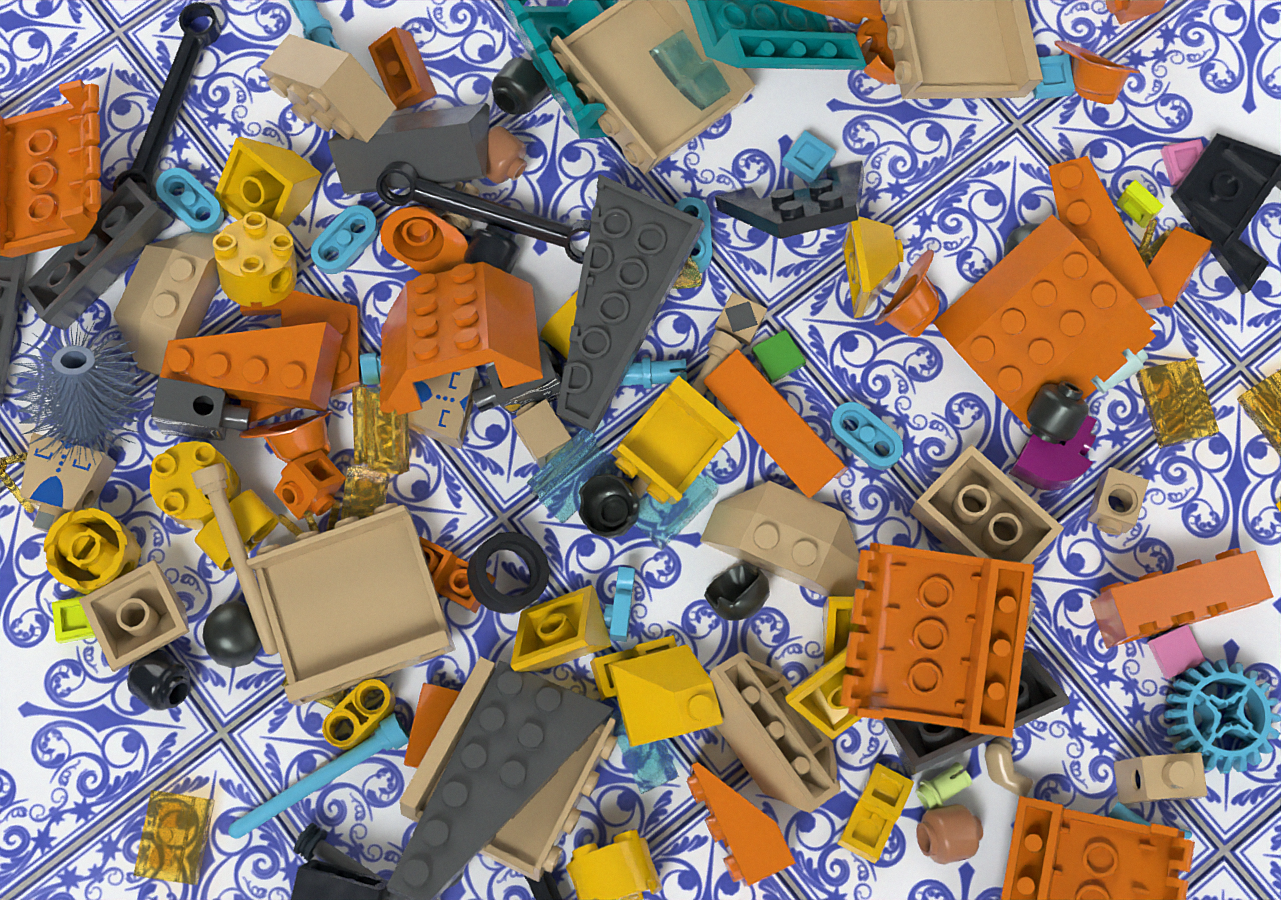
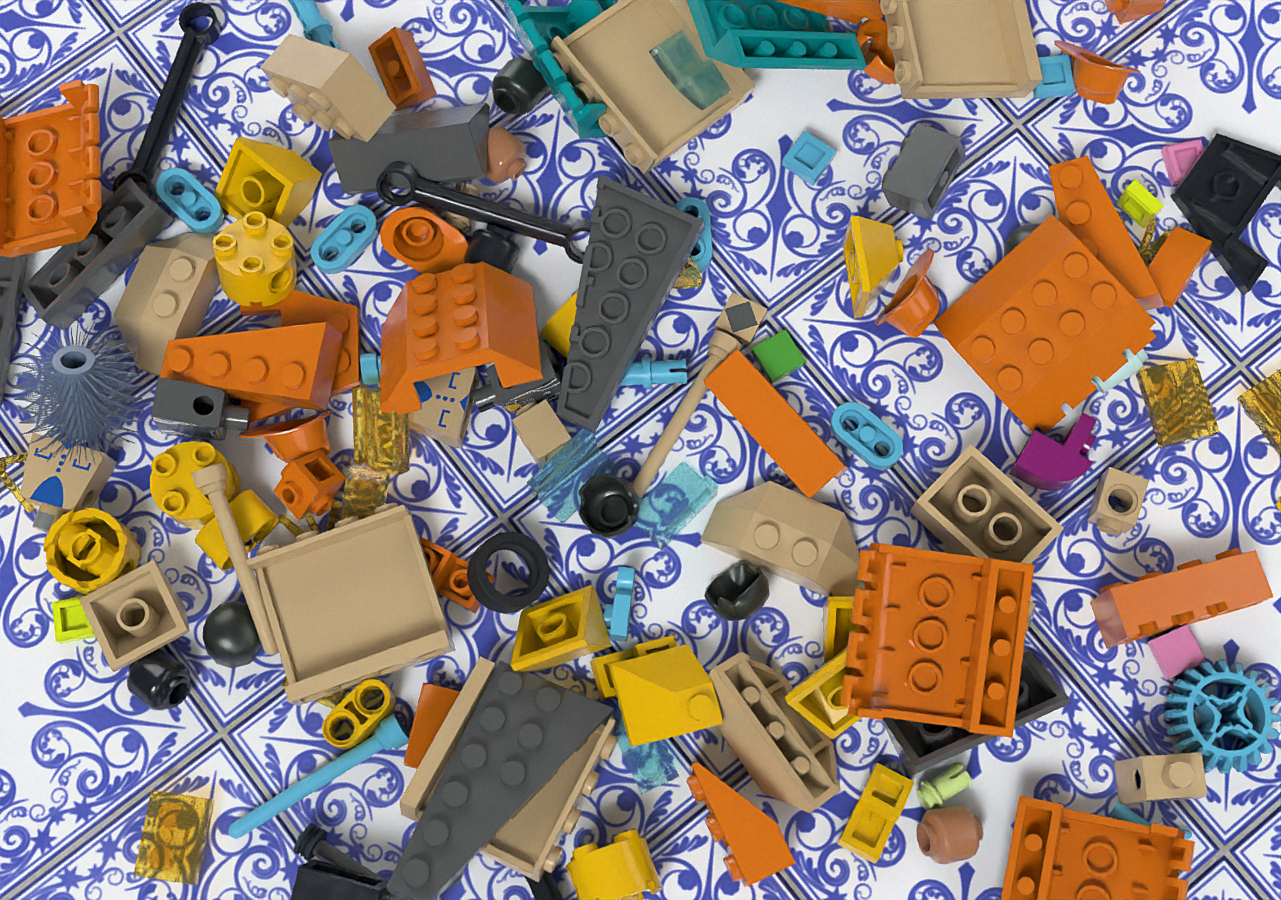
(673, 441): yellow panel -> none
(800, 211): black wing -> none
(923, 170): none -> dark grey brick
(1001, 768): tan arm -> none
(1057, 412): pearl dark grey head -> none

